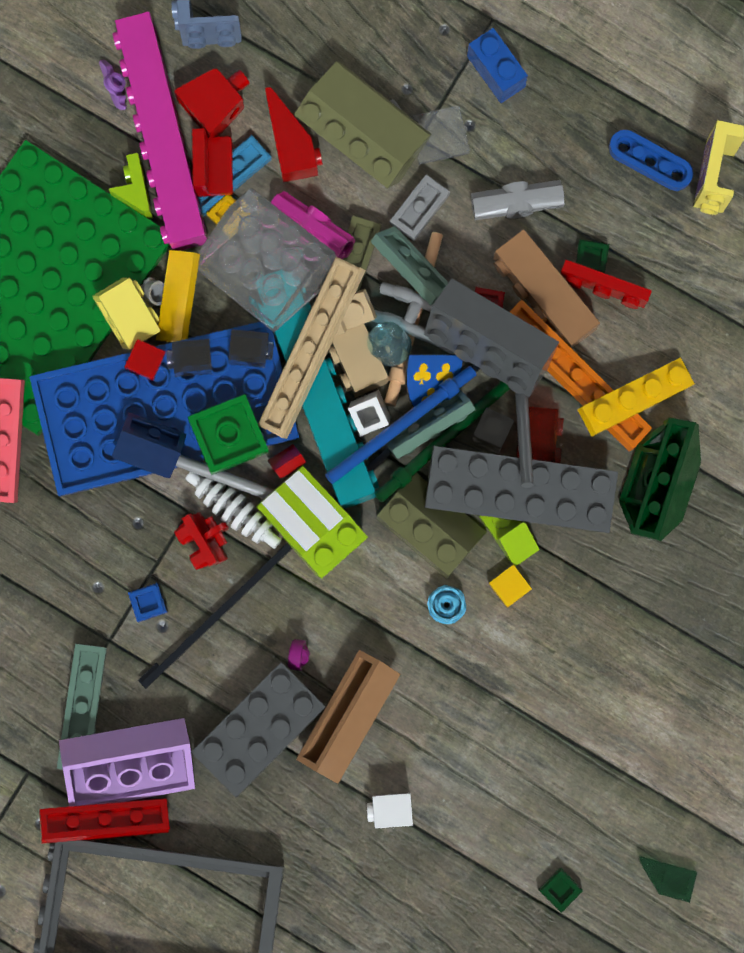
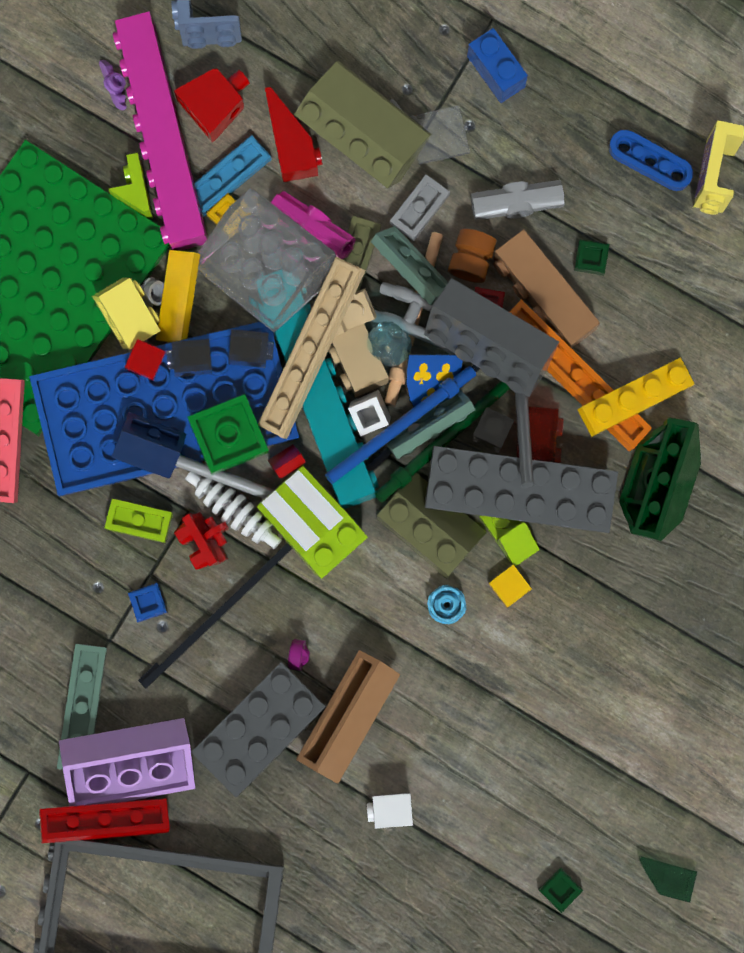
(138, 520): none -> lime plate
(212, 164): red panel -> none
(473, 251): none -> dark orange wheel
(605, 285): red plate -> none

